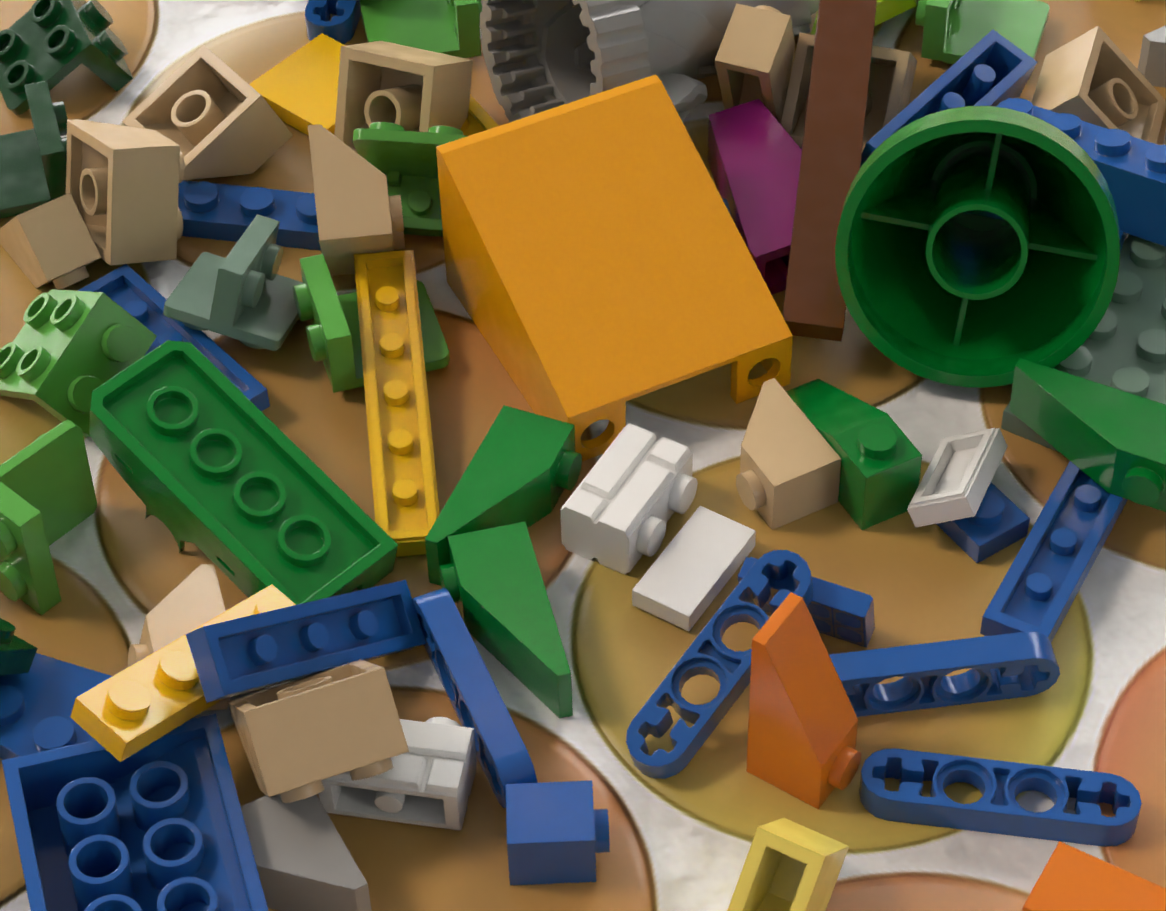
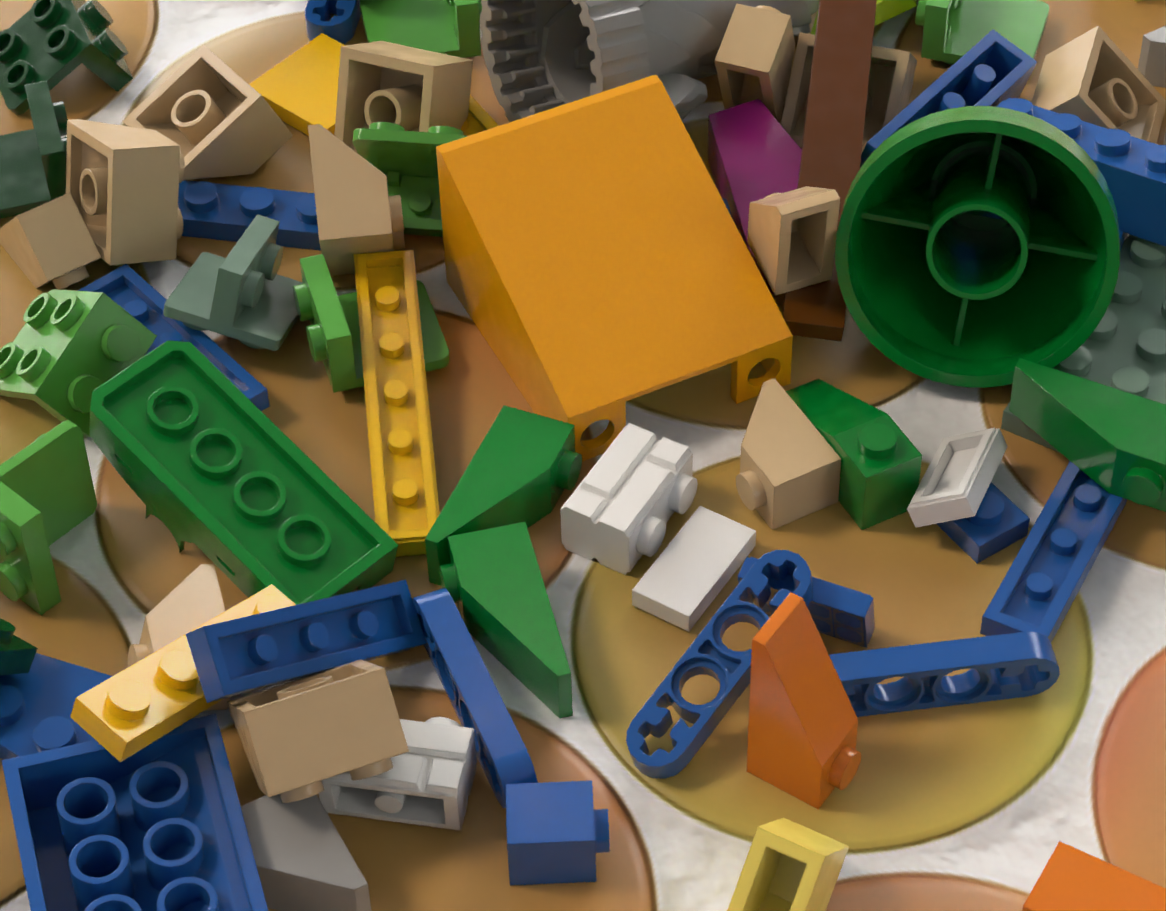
(794, 236): none -> tan slope
(999, 785): blue beam -> none

